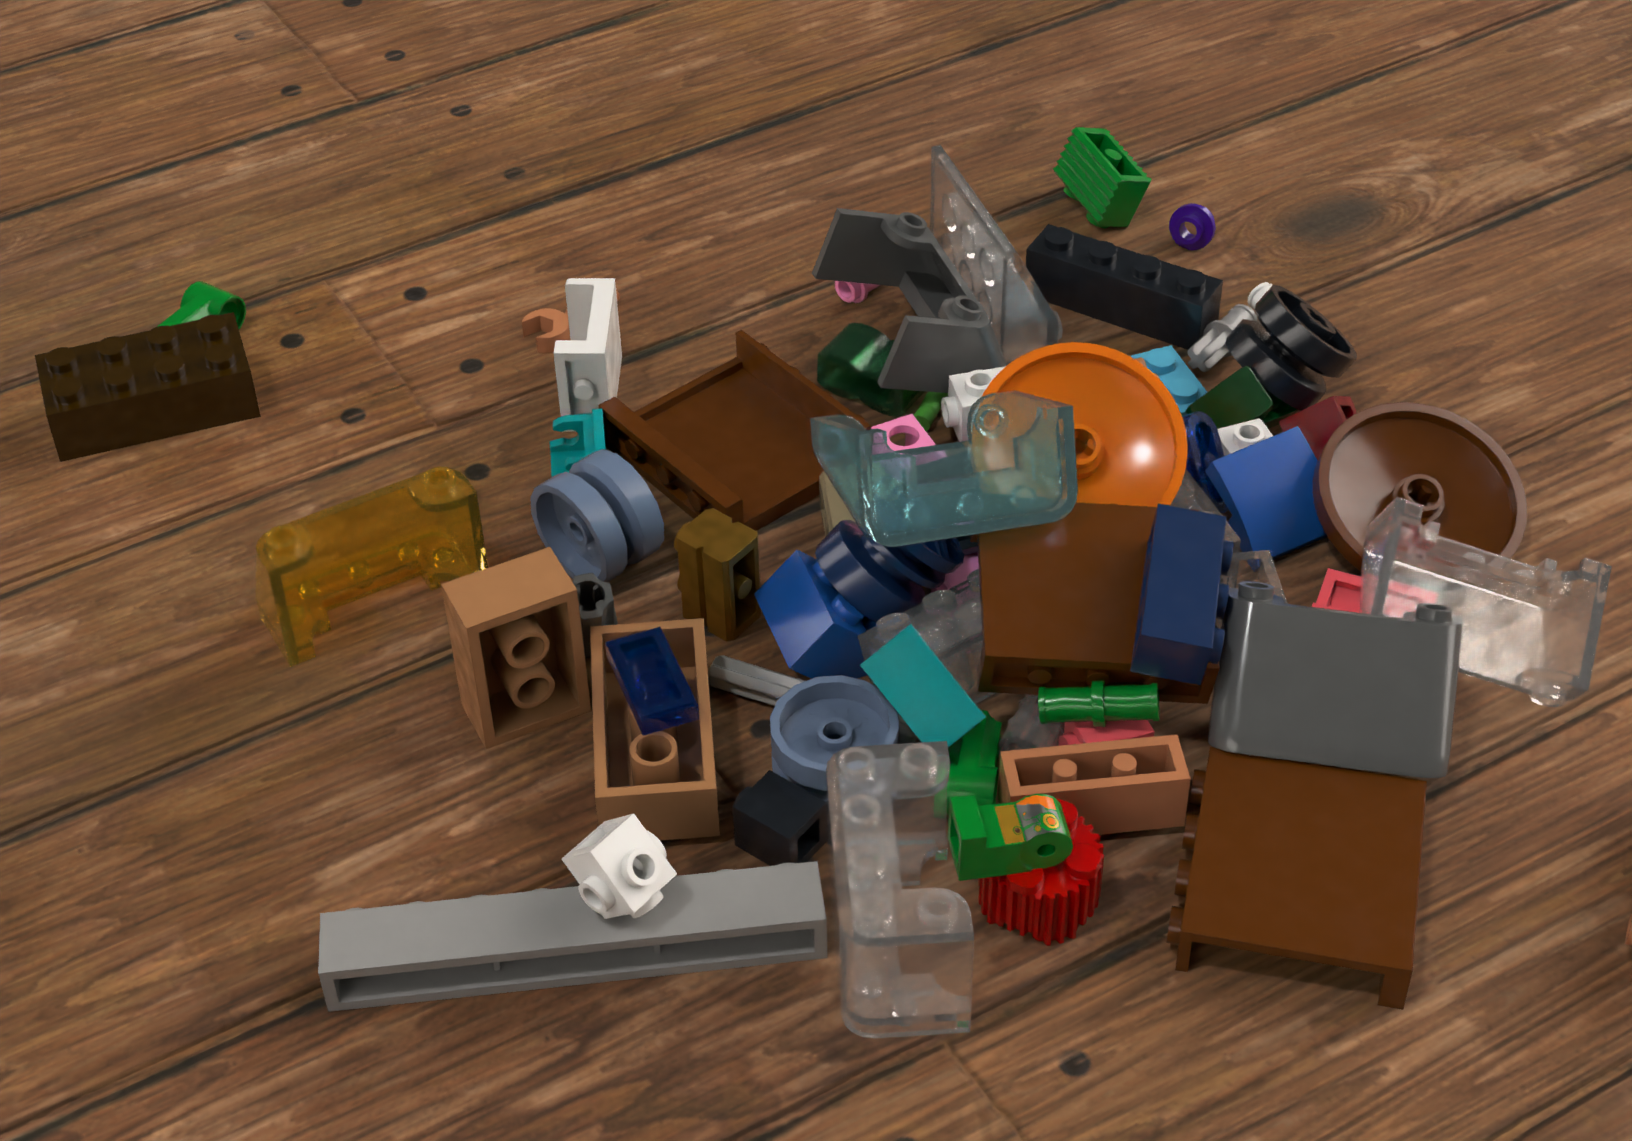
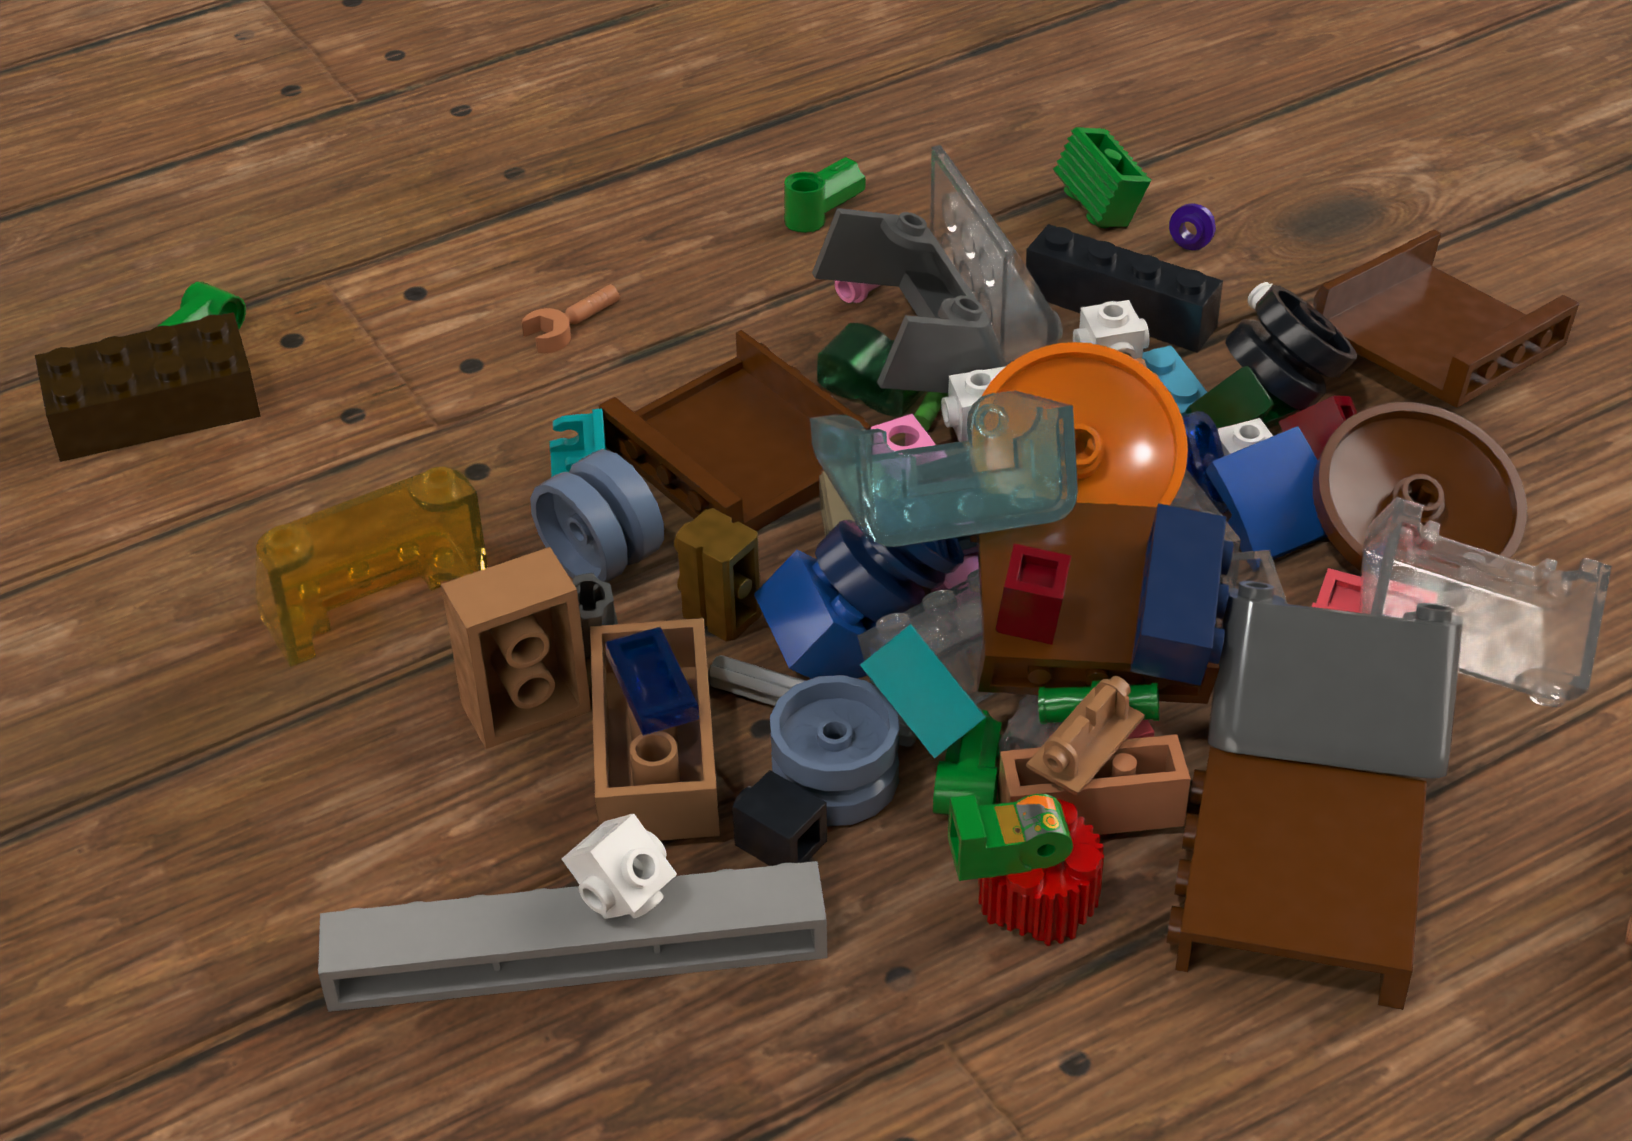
(592, 359): white panel -> none
(814, 194): none -> green piece
(897, 950): clear windscreen -> none
(1033, 593): none -> dark red panel
(1088, 736): none -> medium nougat hinge
(1113, 326): none -> white brick
(1212, 345): light grey axle -> none
(1436, 326): none -> reddish brown panel

